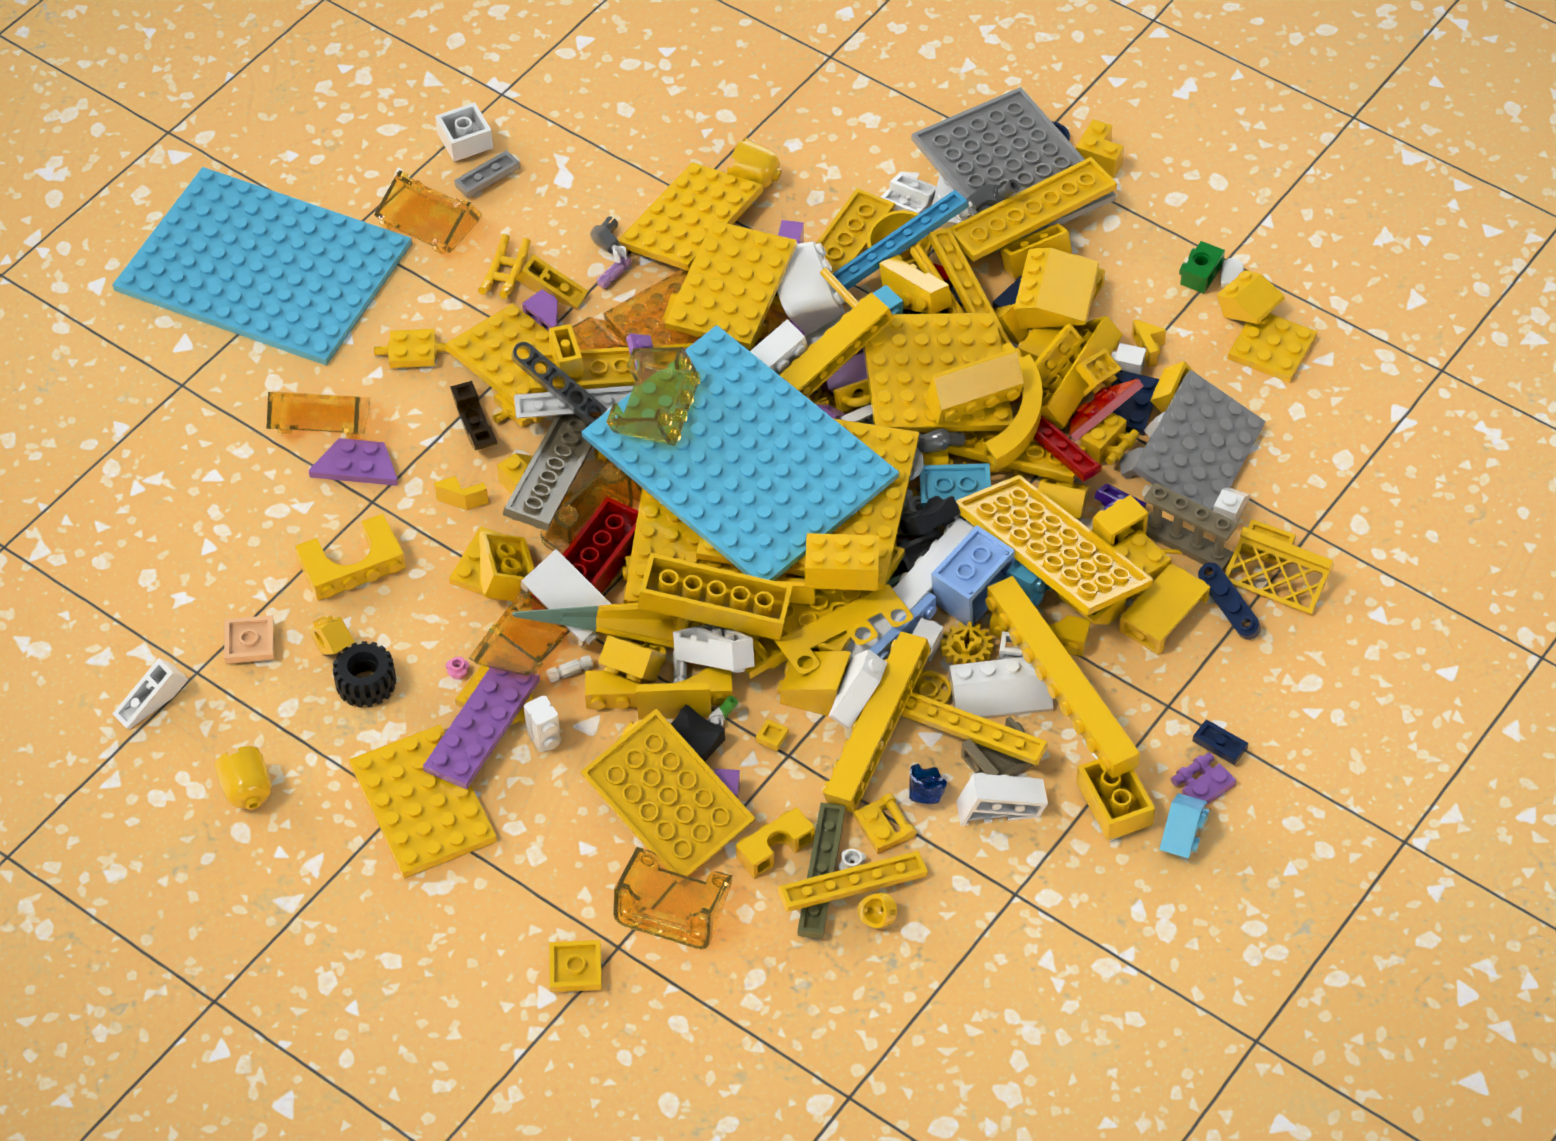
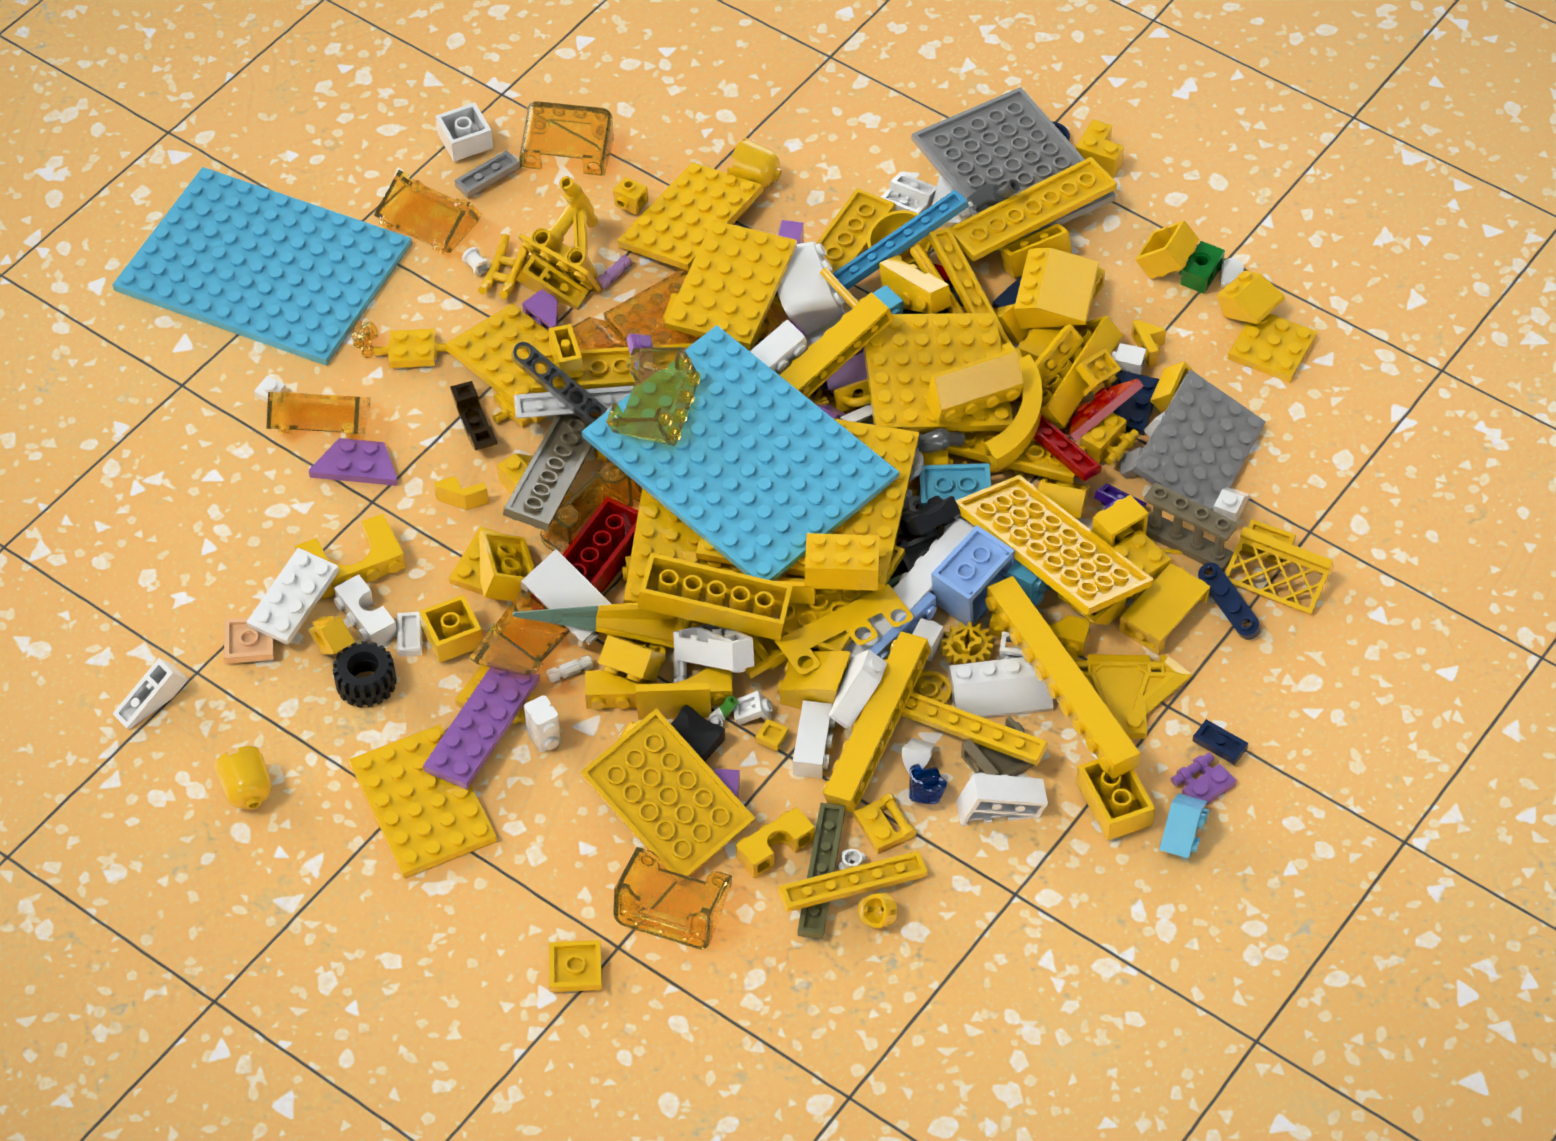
(266, 386): none -> white plate
(292, 596): none -> white plate
(363, 337): none -> clear yellow plate
(372, 626): none -> white arch
(409, 634): none -> white tile
(451, 628): none -> yellow brick
(457, 672): bright pink plate -> none
(476, 261): none -> white bush
(548, 242): none -> yellow plate
(569, 133): none -> clear yellow windscreen
(603, 237): dark grey arm -> none
(630, 195): none -> yellow brick
(752, 707): none -> white bracket
(813, 740): none -> white brick
(917, 752): none -> white tile
(1131, 687): none -> yellow plate
(1167, 250): none -> yellow piece

